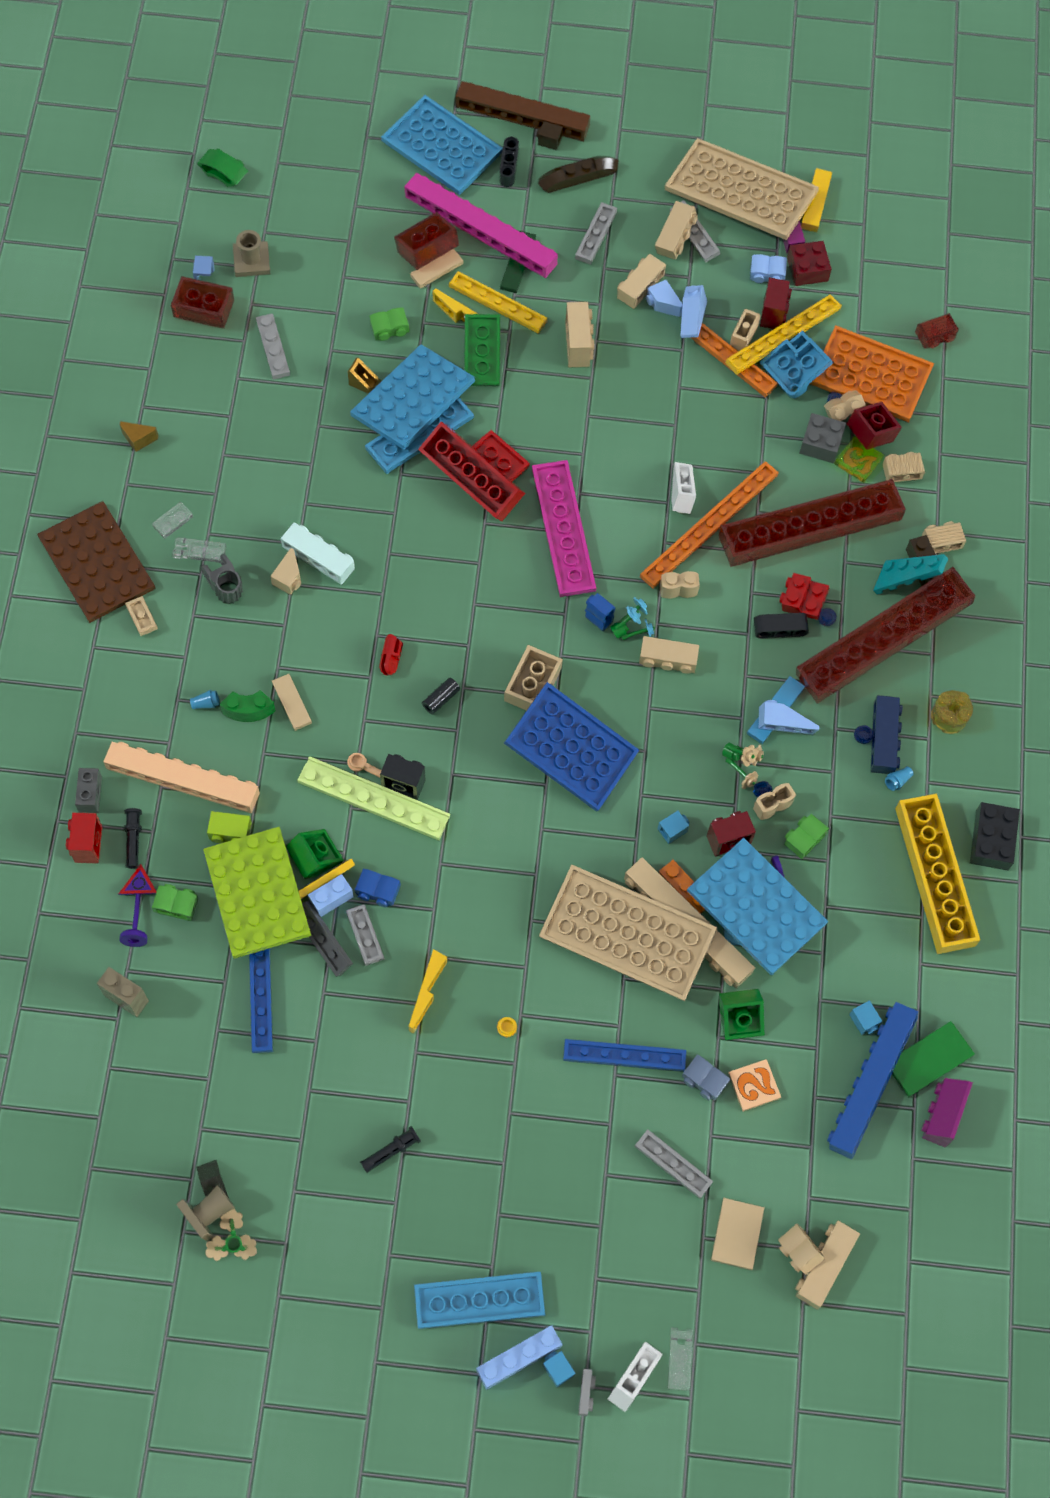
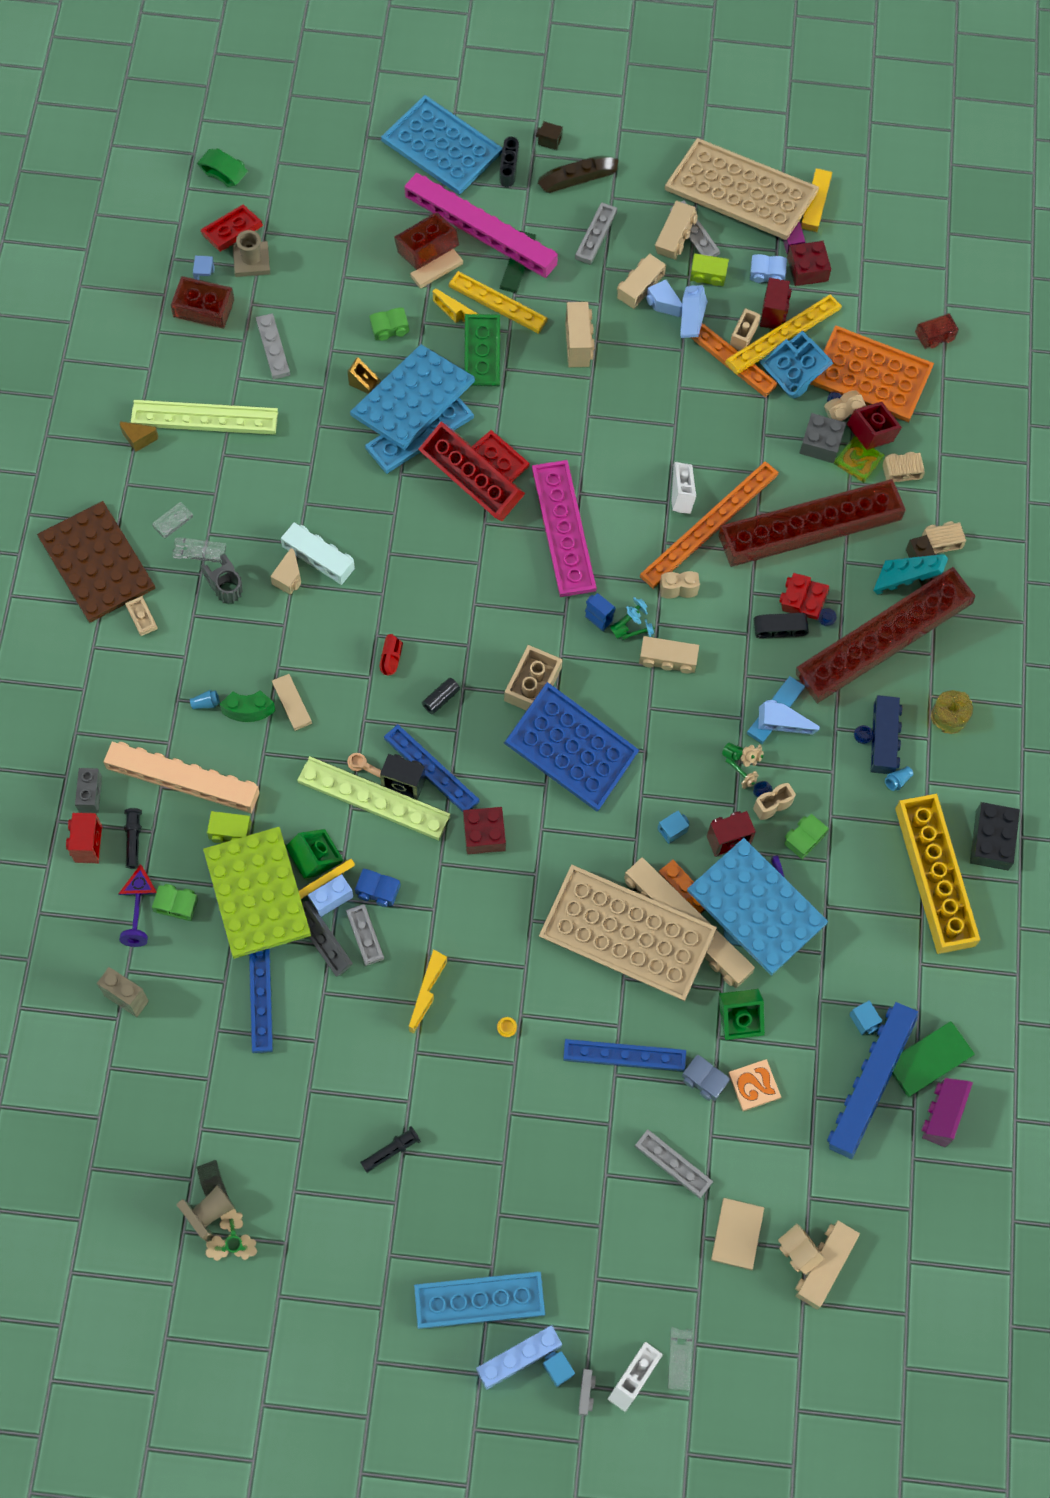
(205, 417): none -> yellowish green plate
(225, 230): none -> red plate
(434, 771): none -> blue plate
(484, 830): none -> dark red brick
(521, 110): reddish brown brick -> none
(709, 270): none -> lime brick

